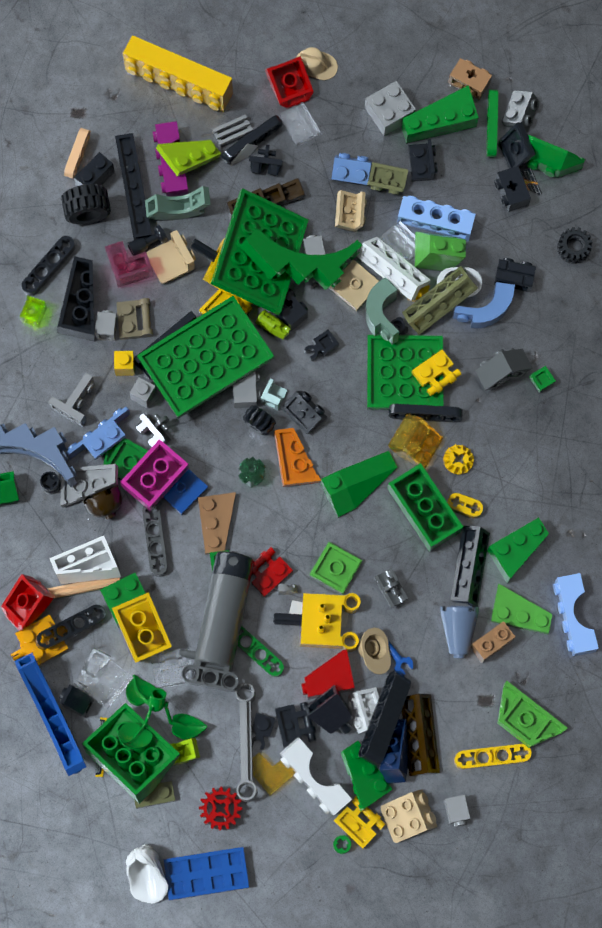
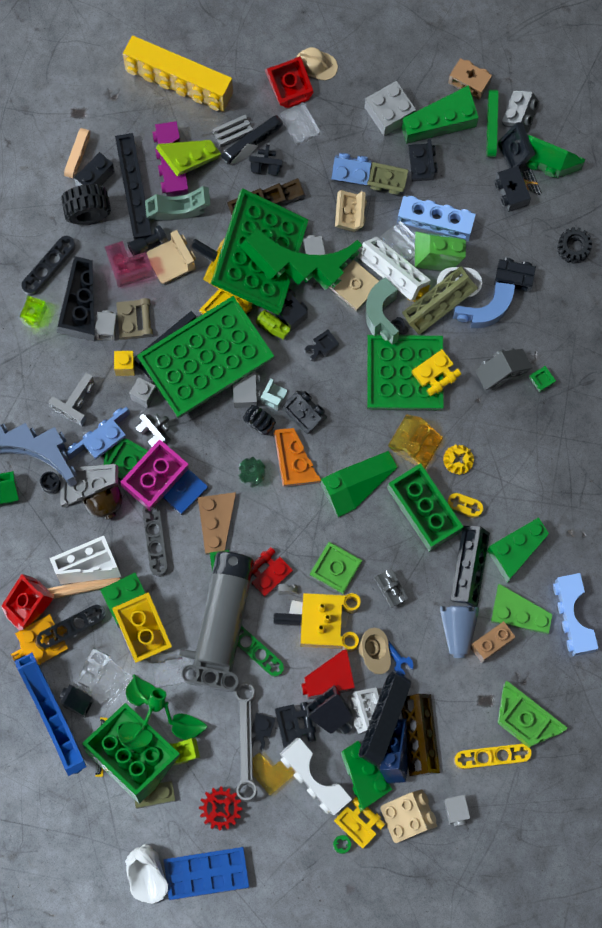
(427, 412): black beam -> none

